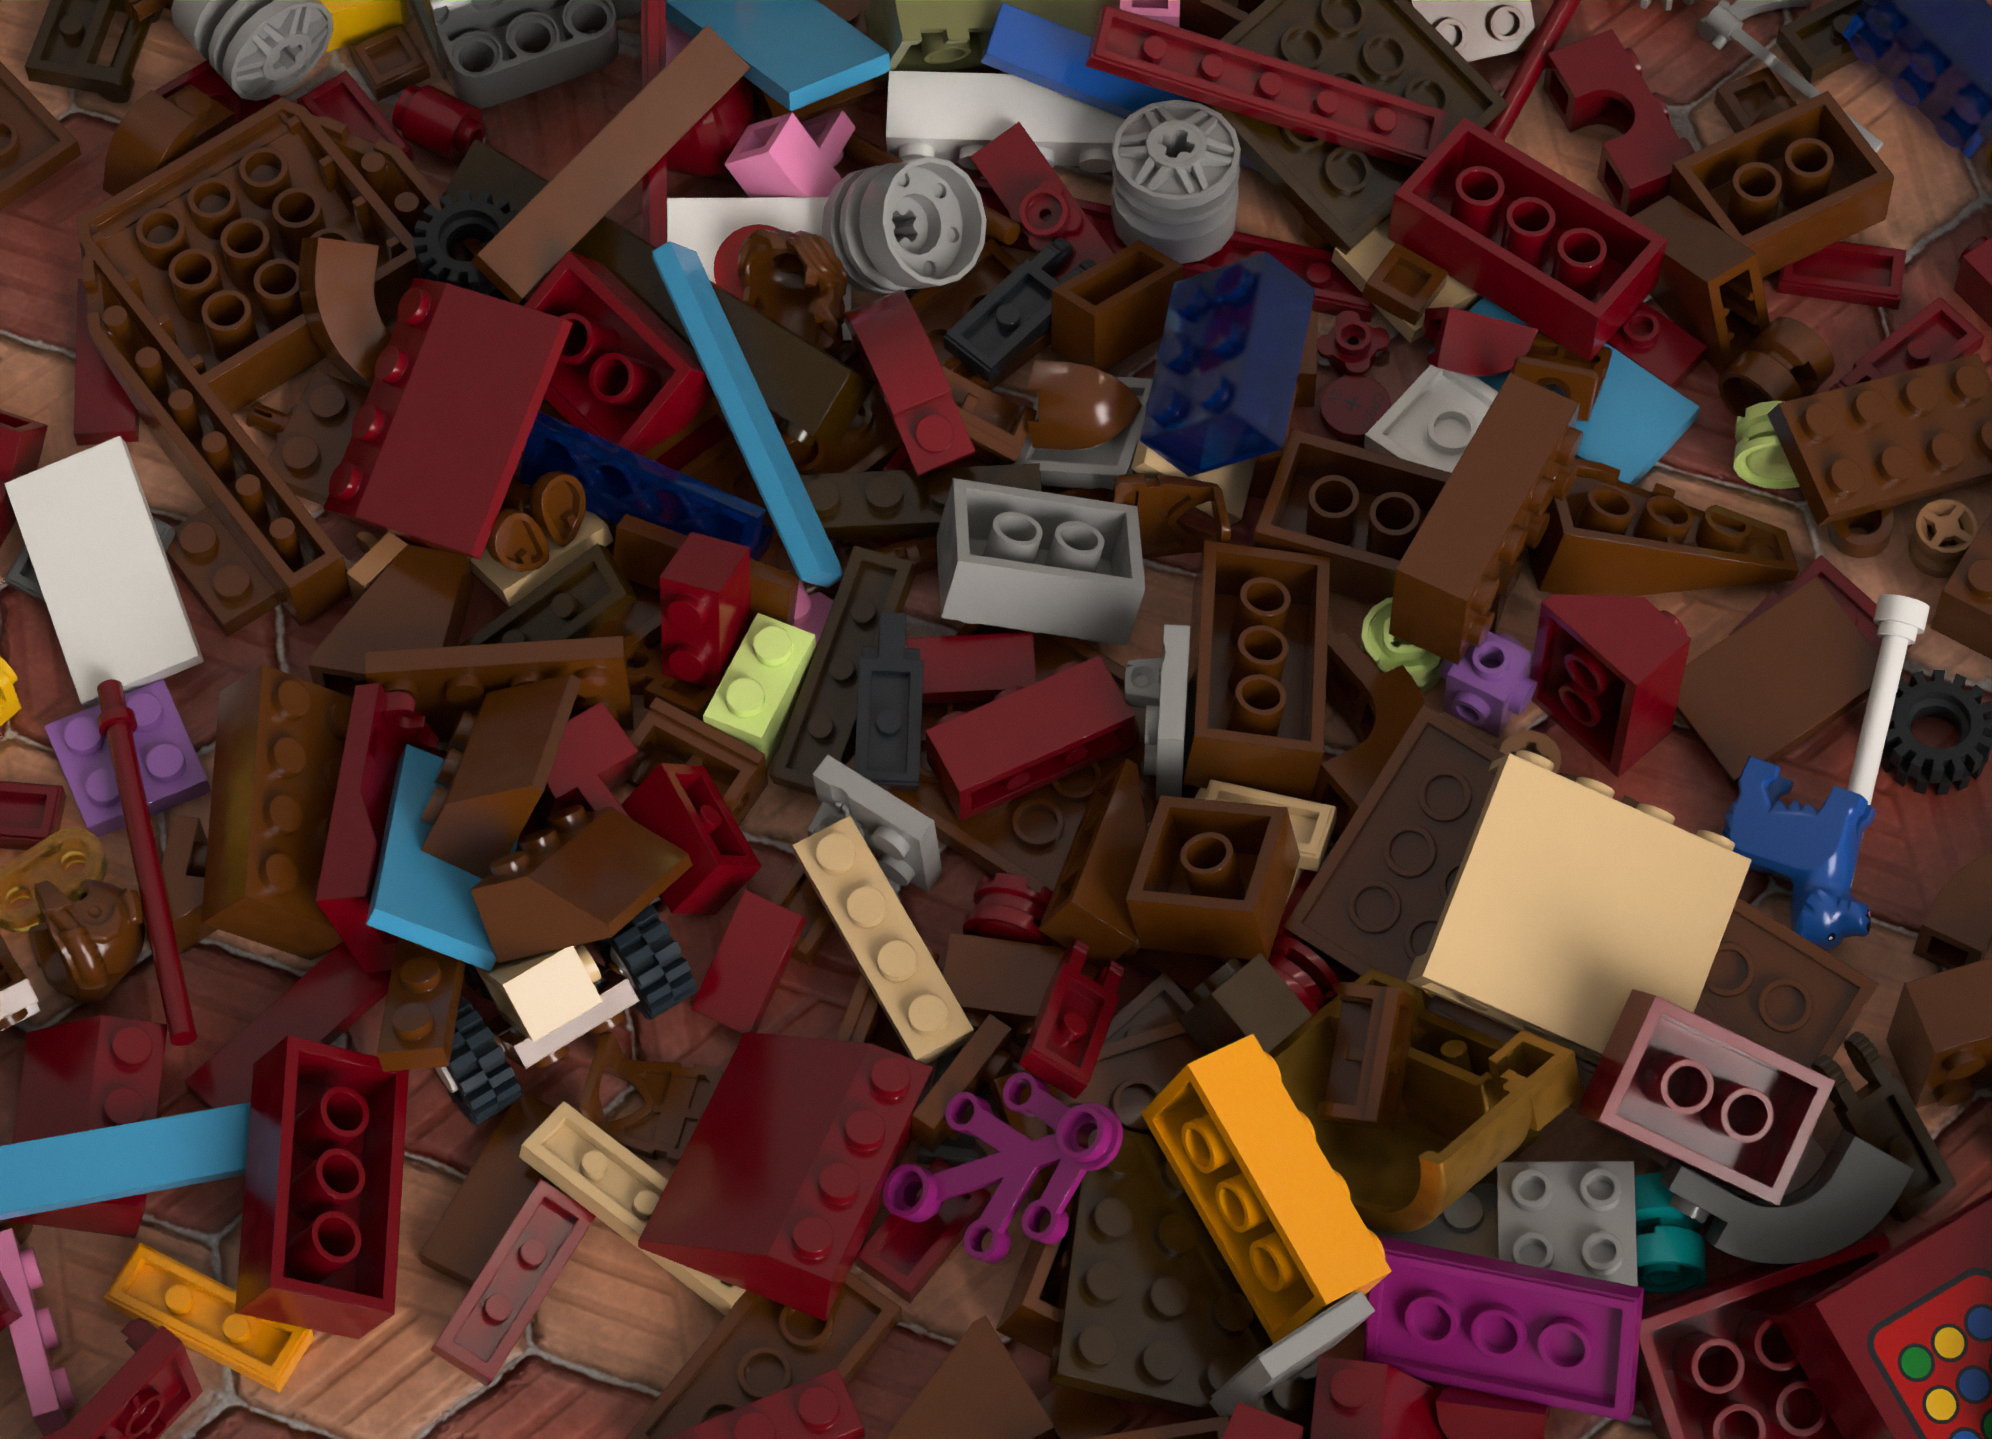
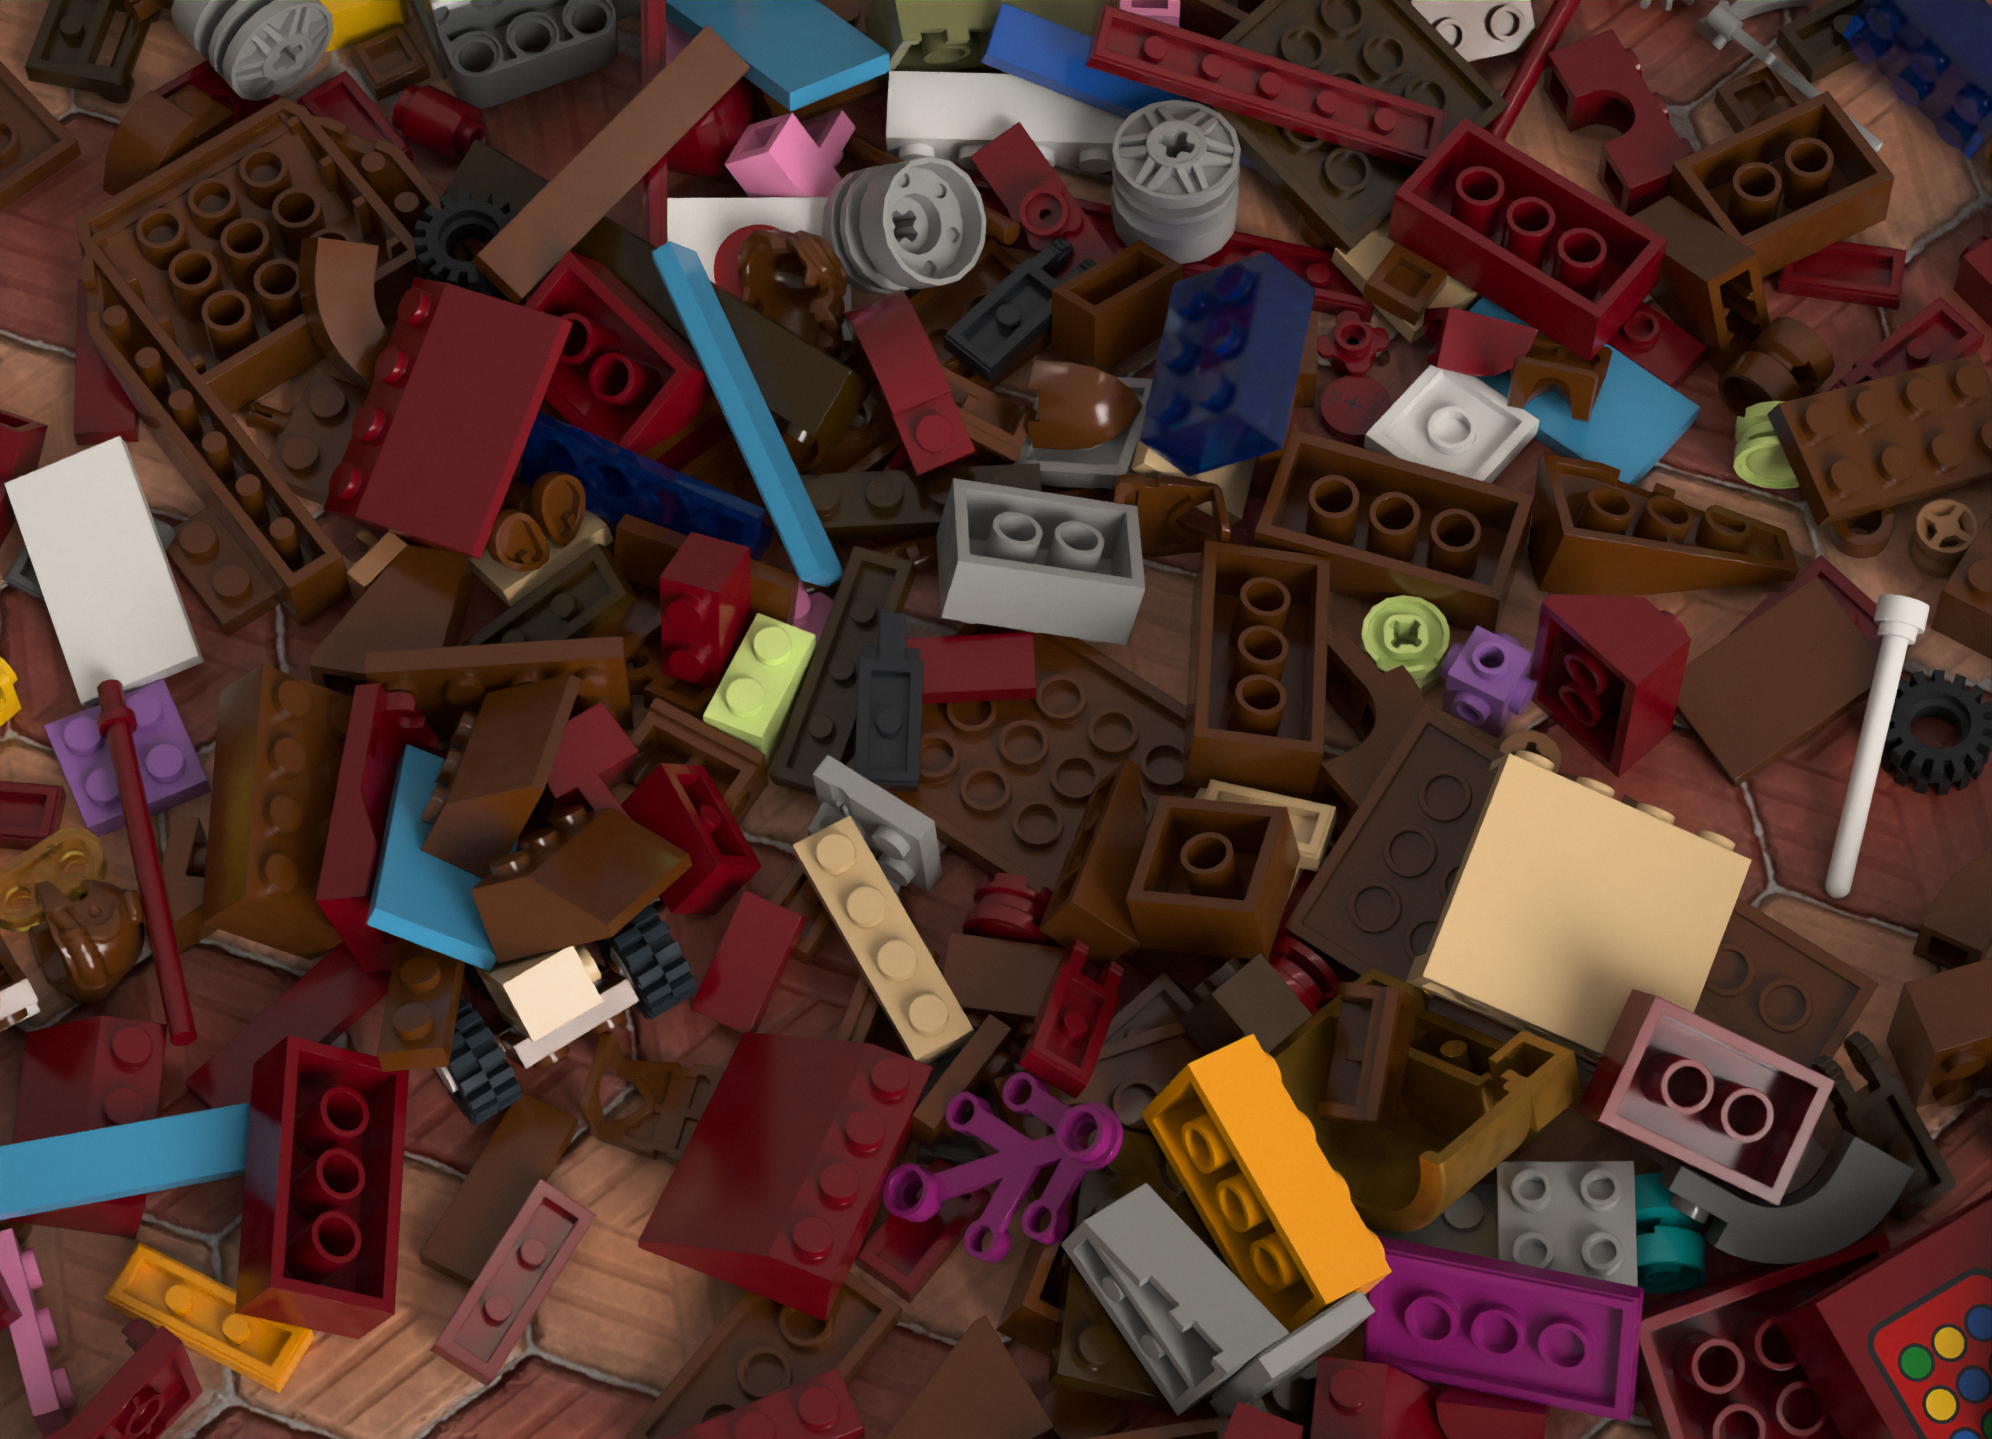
(612, 1187): tan plate -> none
(1029, 737): dark red brick -> none
(1162, 689): light grey hinge -> none
(1170, 1297): none -> light grey wedge
(1485, 520): reddish brown brick -> none
(1804, 848): blue animal -> none

